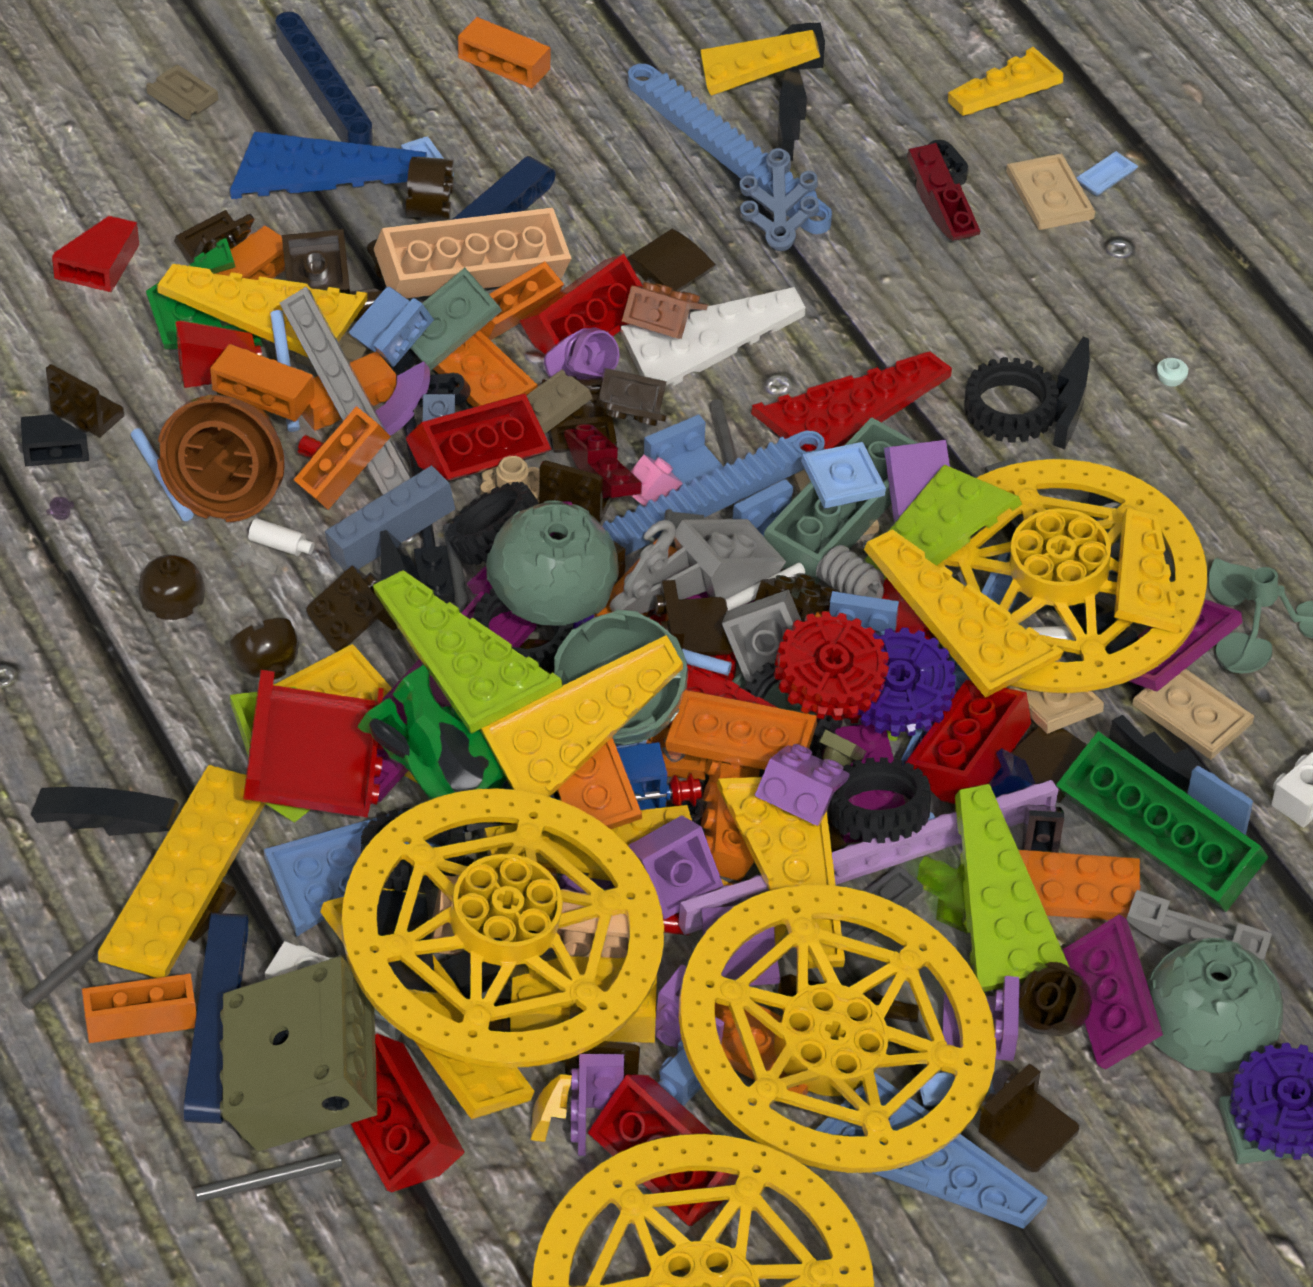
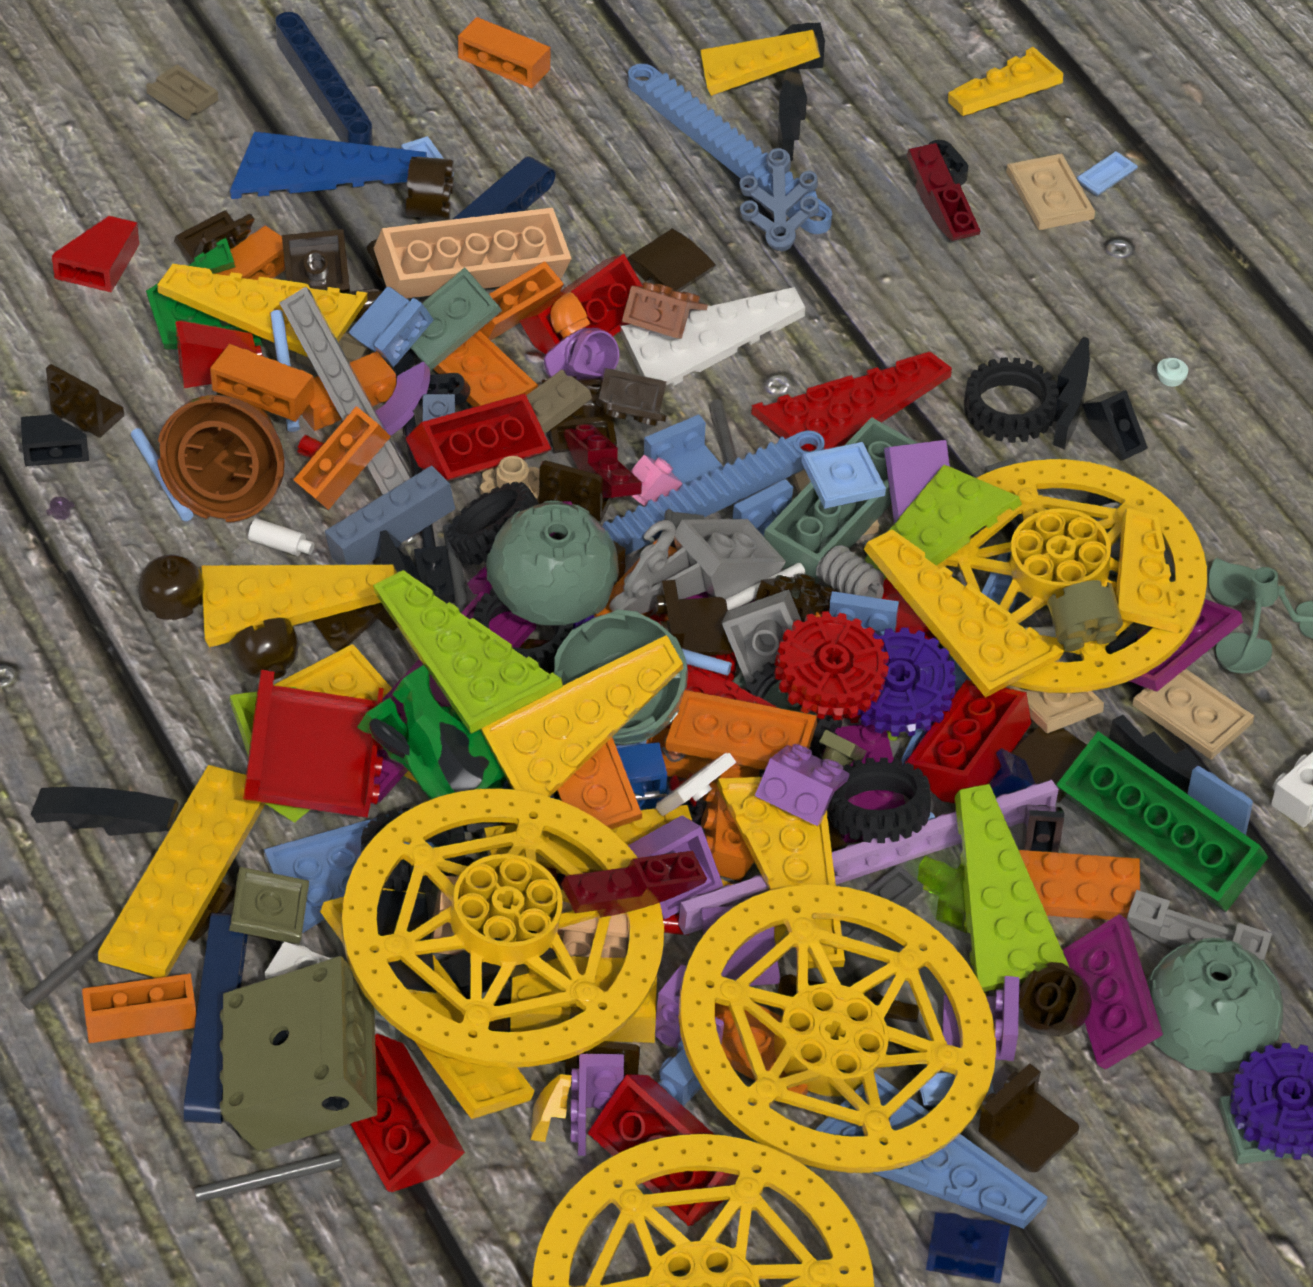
(269, 905): none -> olive plate
(302, 593): none -> yellow wing
(568, 315): none -> orange piece
(635, 887): none -> dark red slope
(696, 785): none -> white plate
(968, 1247): none -> clear blue brick
(1085, 614): none -> olive brick
(1115, 423): none -> black slope

